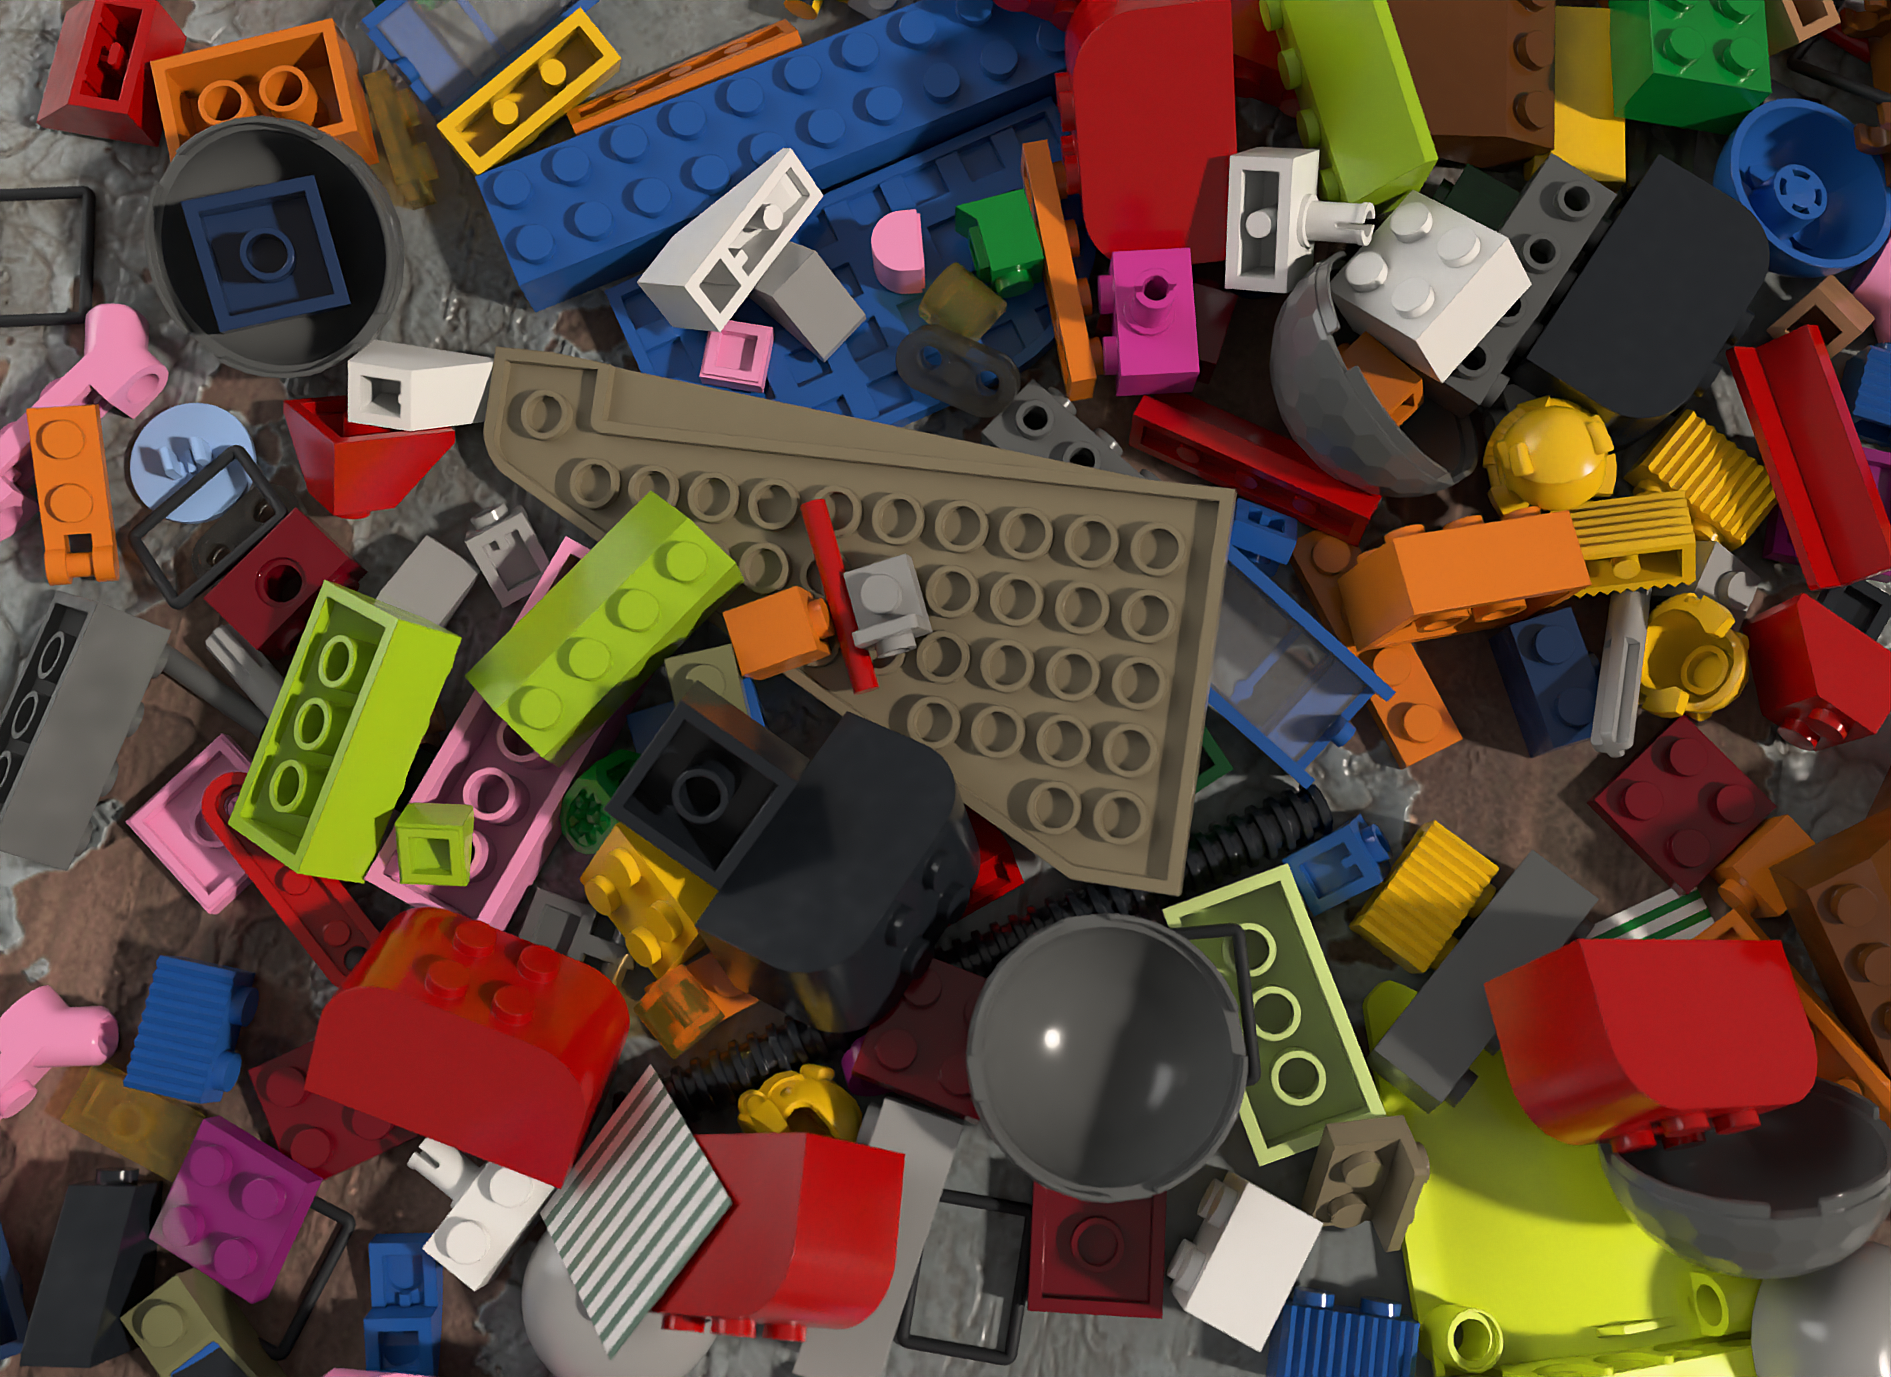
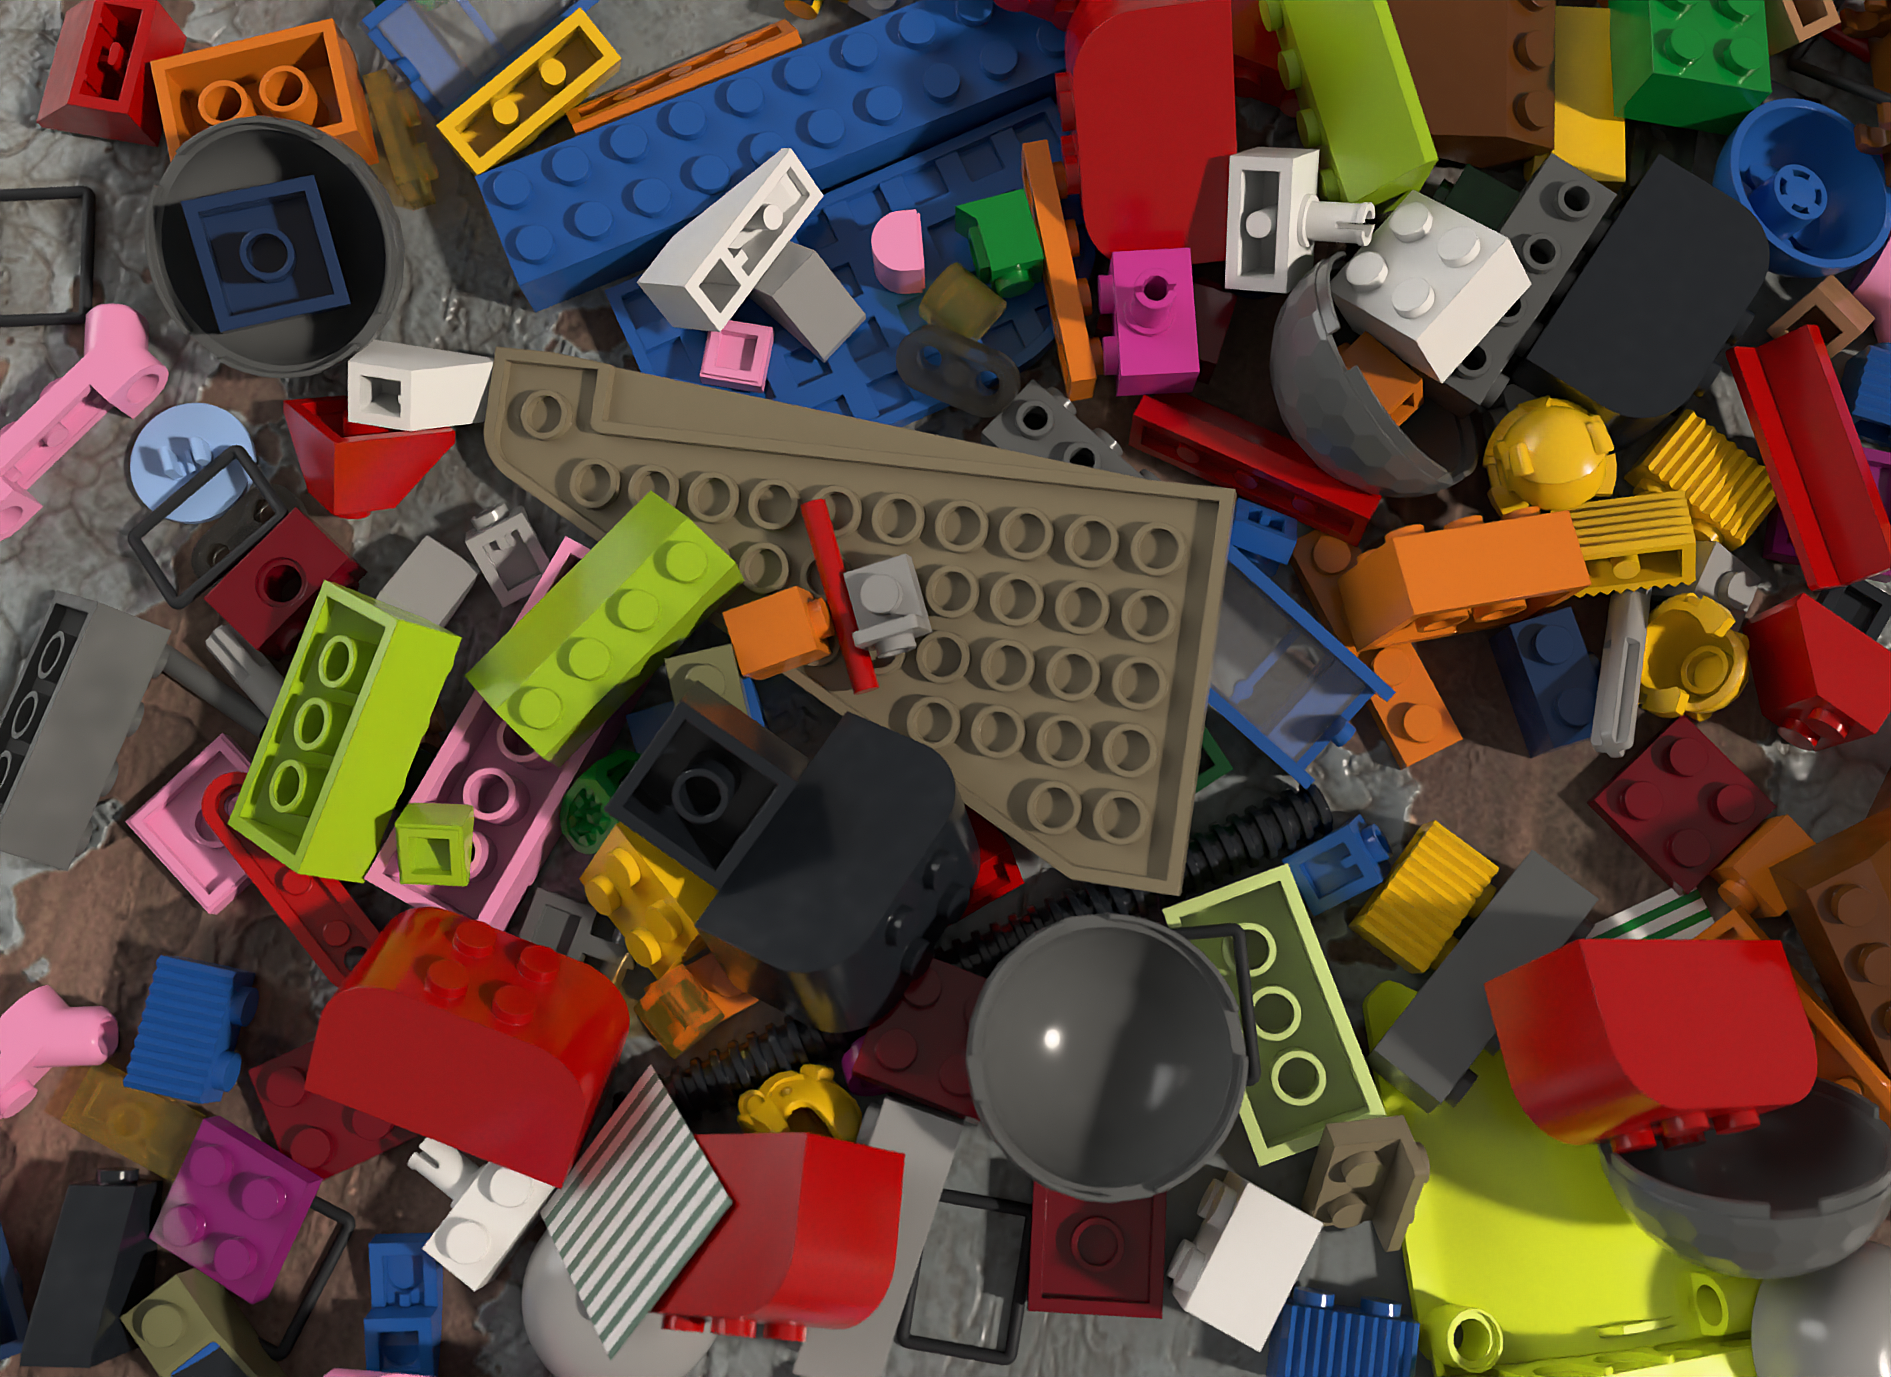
(73, 492): orange plate -> none

